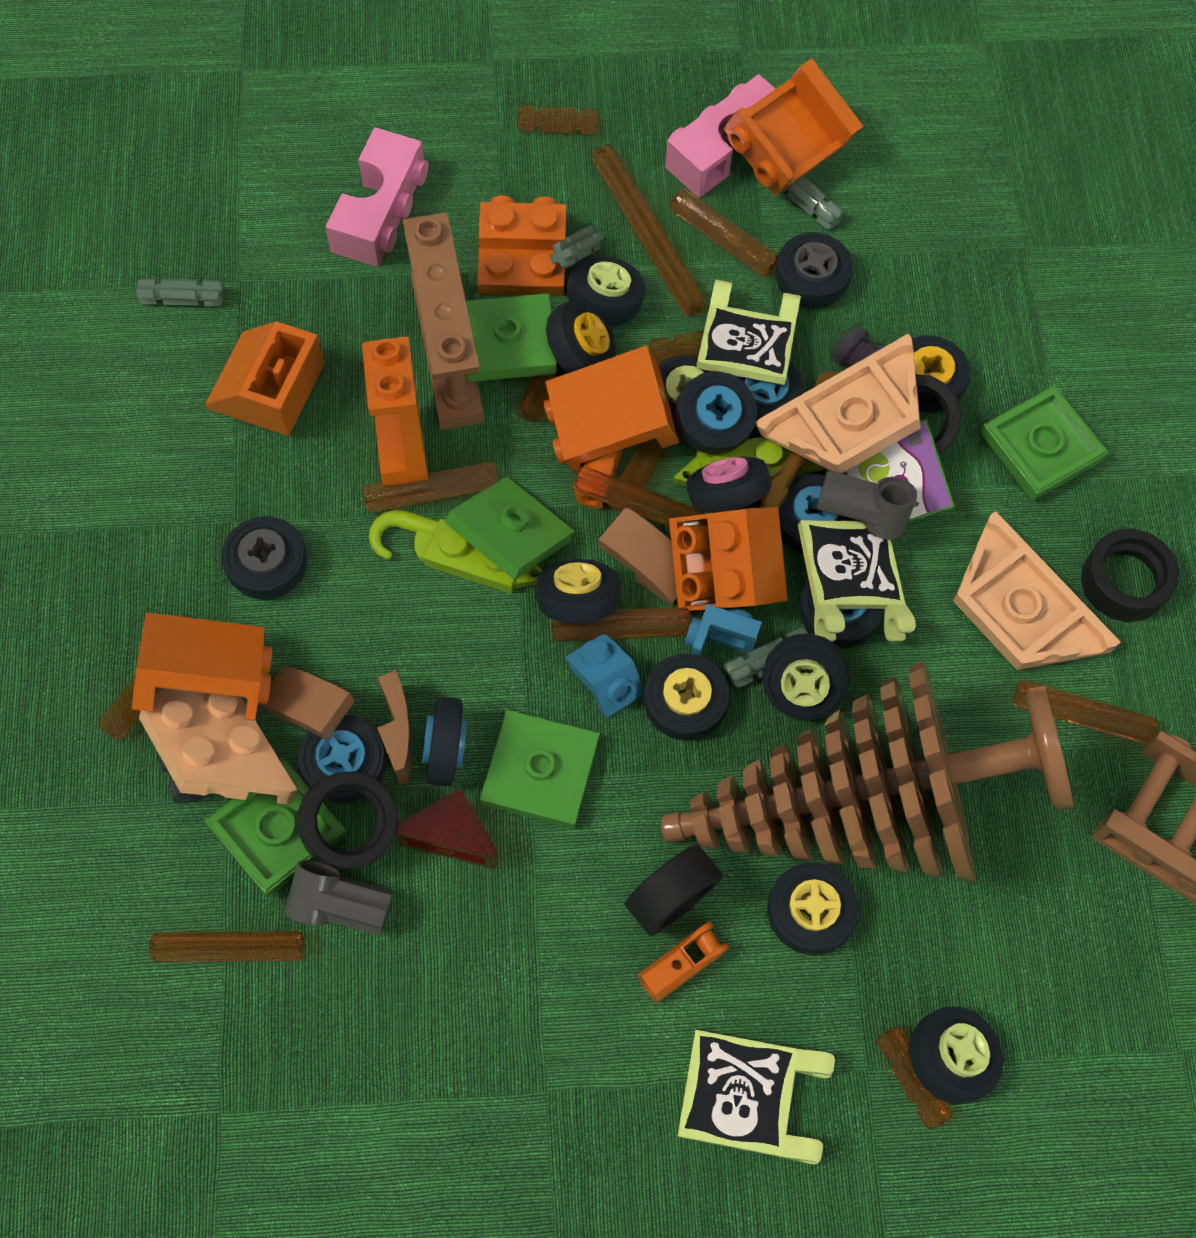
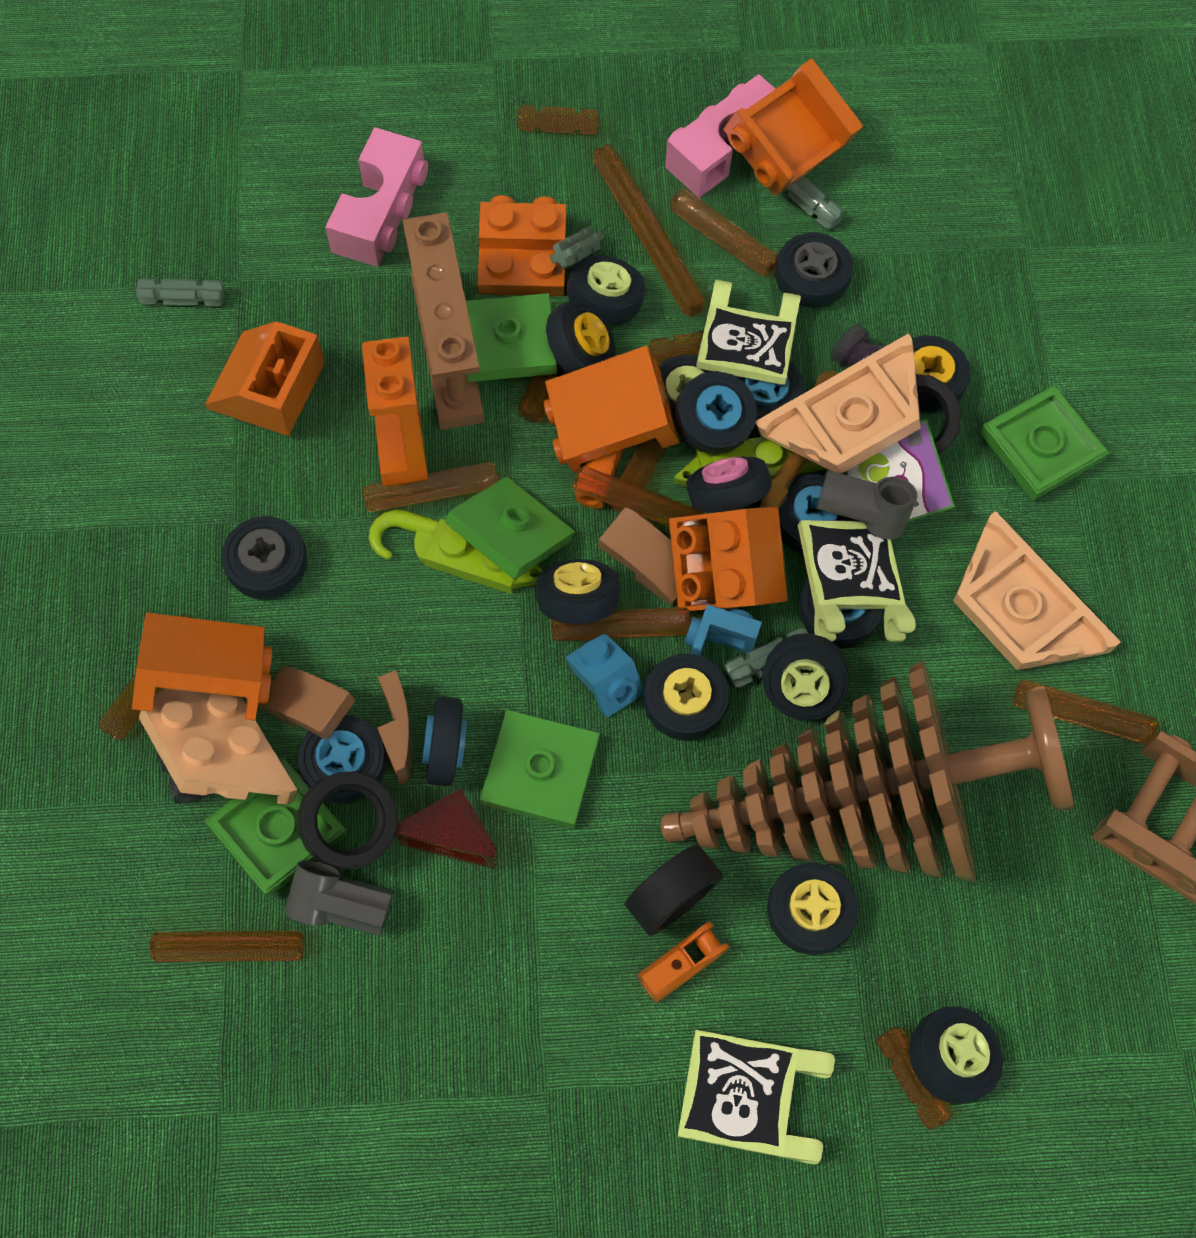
(1143, 547): black tyre -> none

